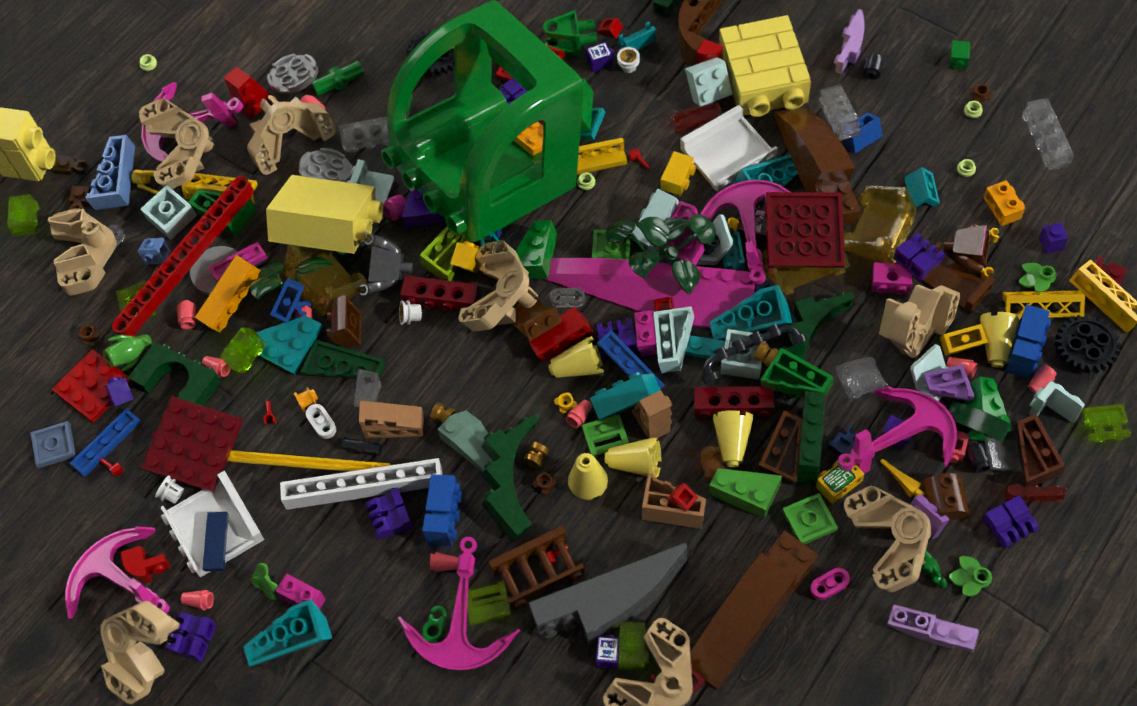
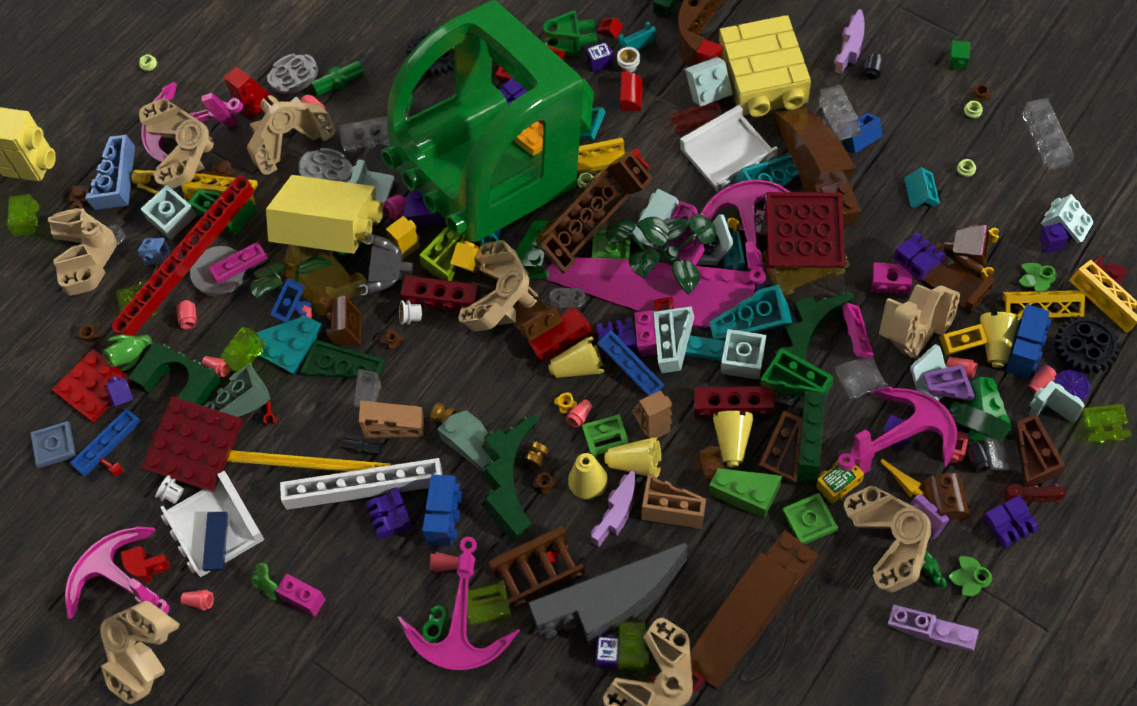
(68, 164): dark brown plate -> none
(194, 644): dark purple legs -> none
(222, 169): none -> reddish brown plate
(228, 294): light orange brick -> none
(242, 394): none -> sand green wedge
(295, 630): teal wedge -> none
(306, 398): light orange brick -> none
(322, 422): white plate -> none
(392, 344): none -> reddish brown plate
(404, 235): none -> yellow brick
(590, 209): none -> reddish brown slope
(620, 503): none -> lavender slope
(624, 394): teal wedge -> none
(631, 92): none -> red brick
(677, 173): yellow brick -> none
(682, 497): red slope -> none
(740, 346): black bar -> none
(765, 354): pearl gold wheel -> none
(829, 584): dark pink plate -> none
(843, 443): dark blue plate -> none
(857, 330): none -> dark pink plate
(883, 223): clear yellow windscreen -> none
(1004, 203): light orange brick -> none
(1071, 216): none -> light aqua bracket
(1073, 383): none -> dark purple wheel

